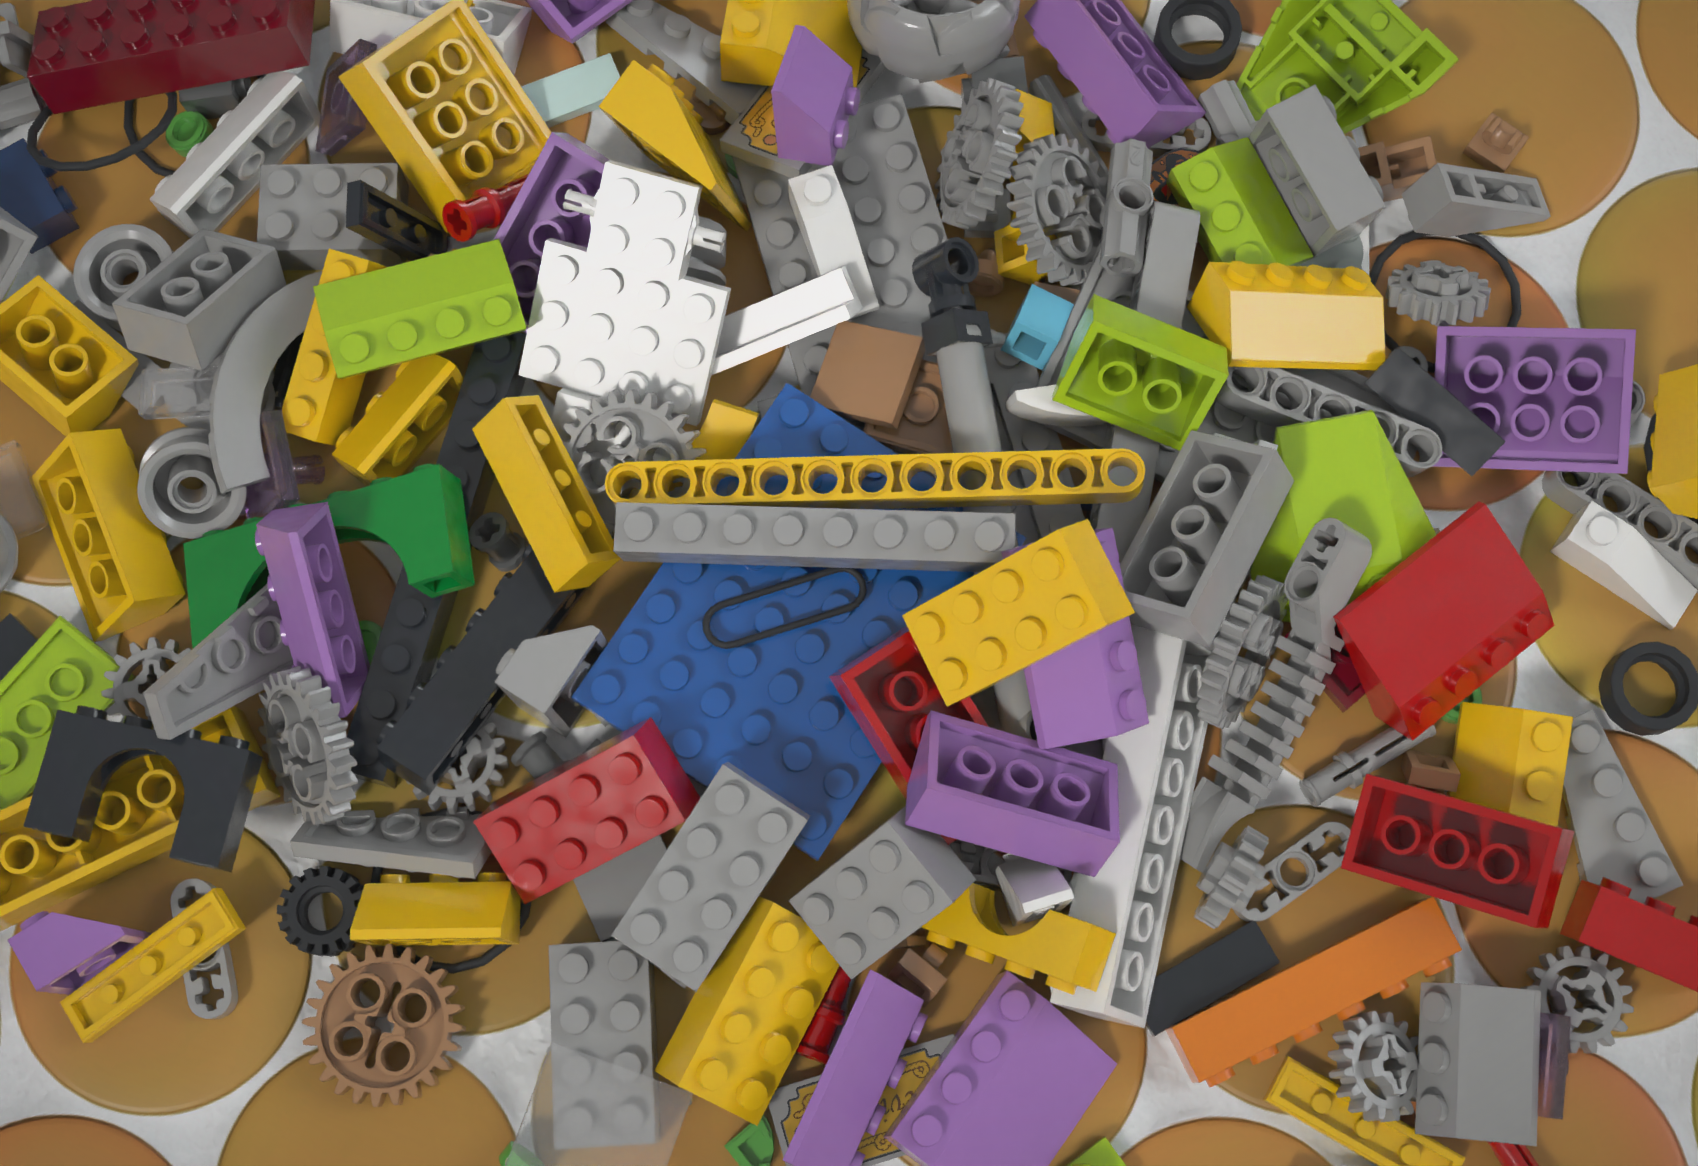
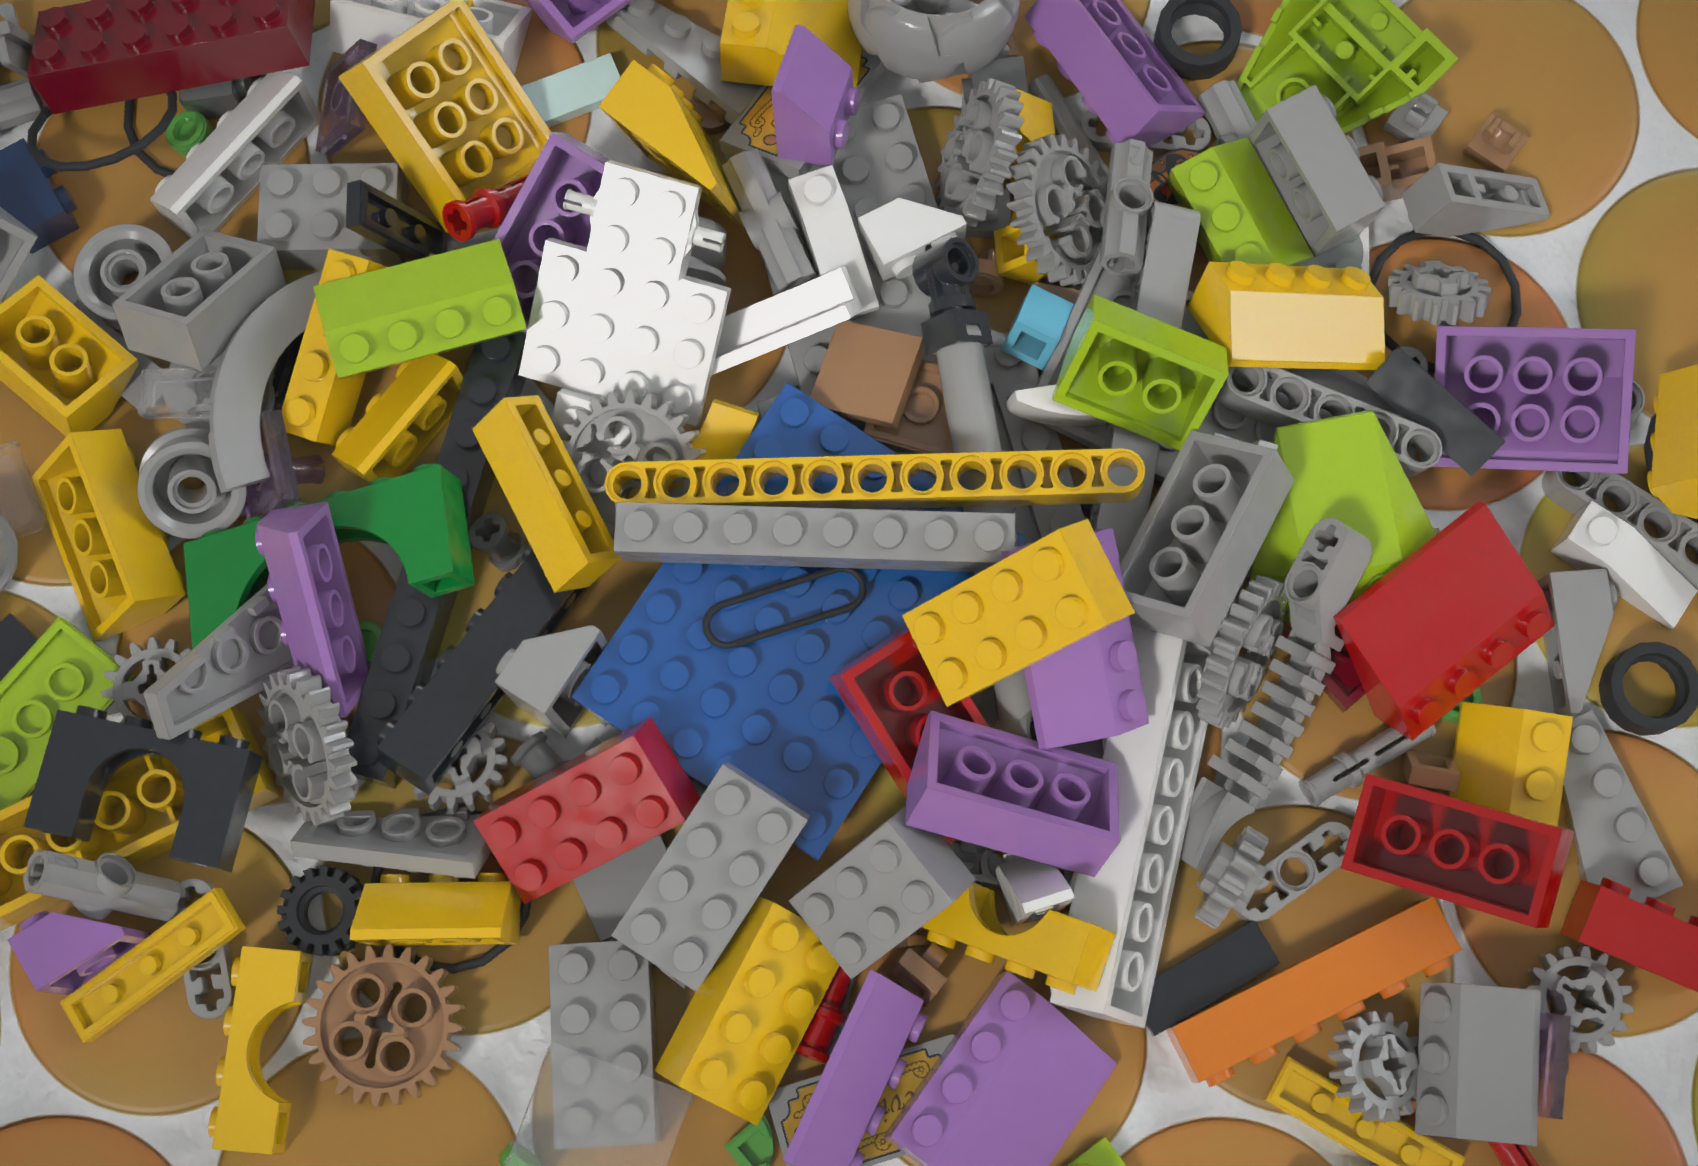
(102, 885): none -> light grey piece
(249, 1110): none -> yellow arch
(768, 219): none -> light grey piece
(904, 230): none -> white slope
(1416, 119): none -> light grey tile
(1582, 615): none -> light grey slope

